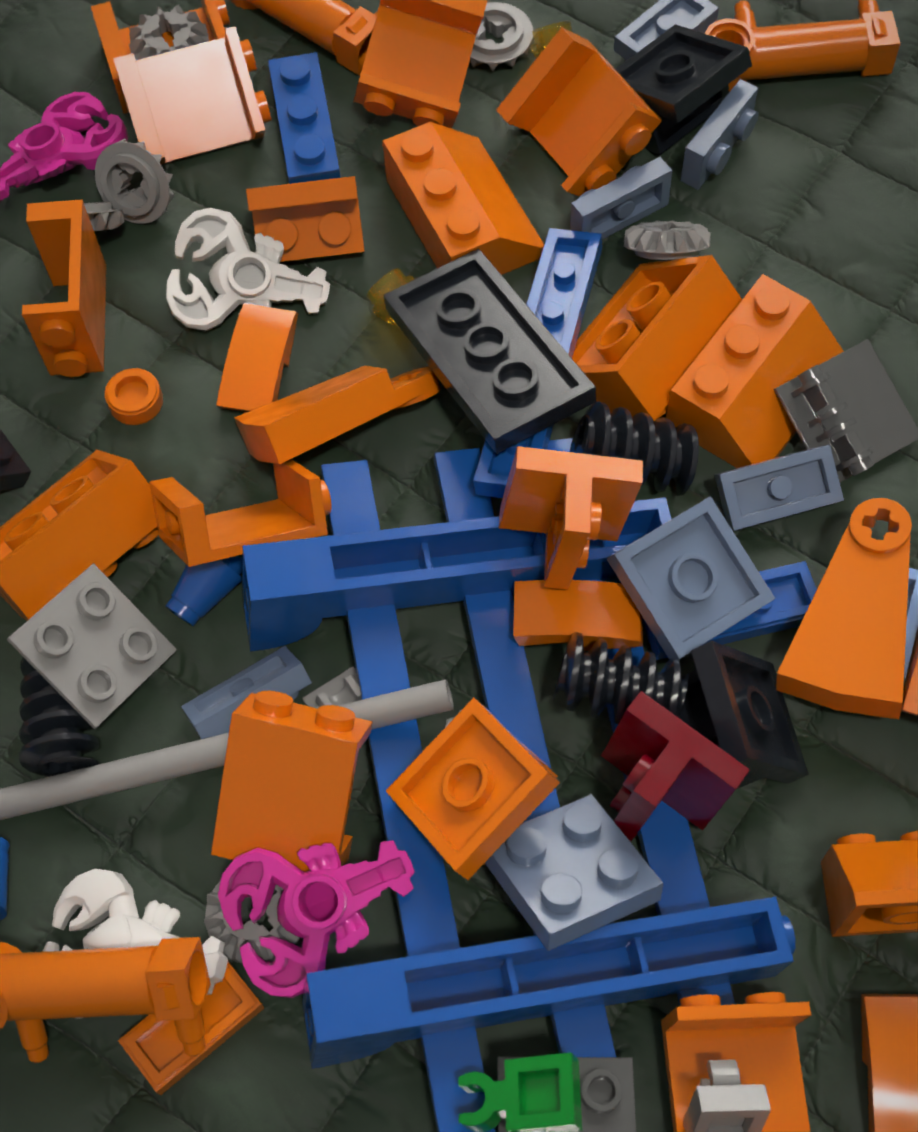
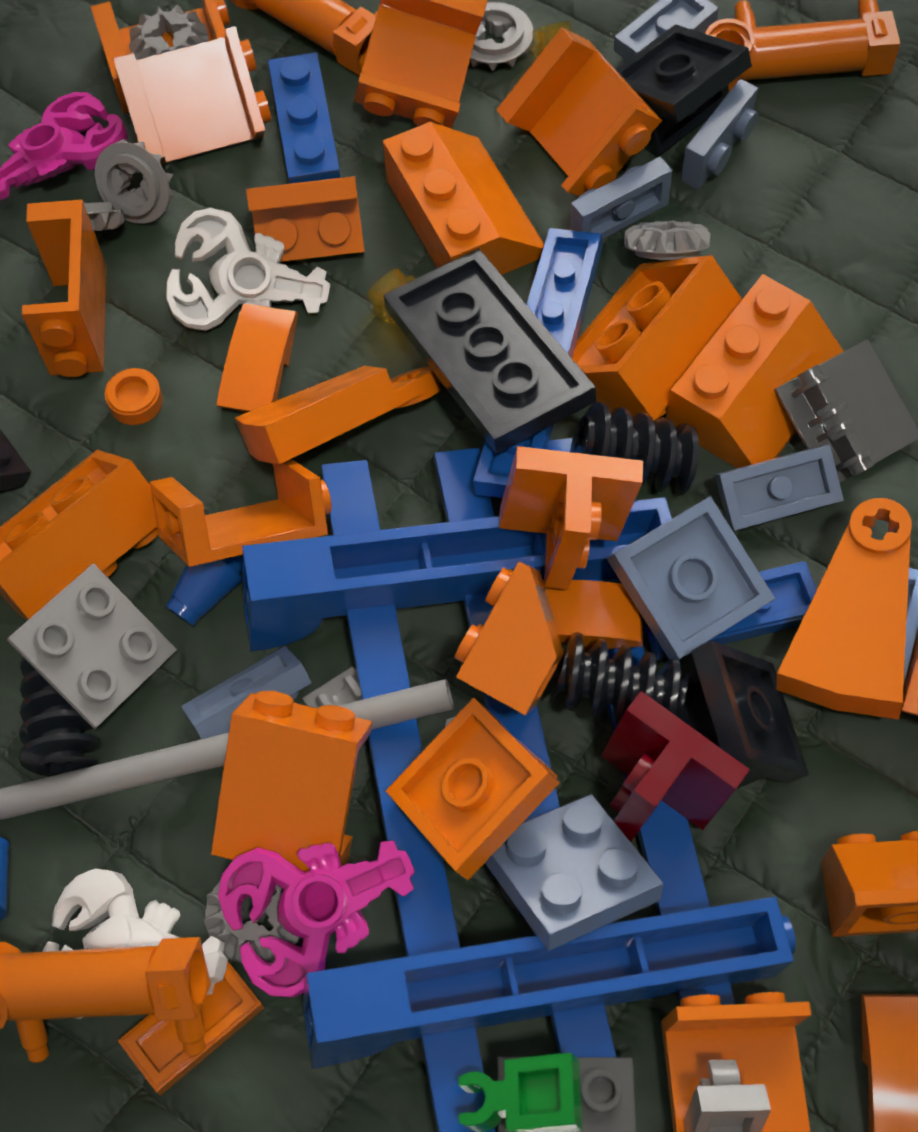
(518, 643): none -> orange slope

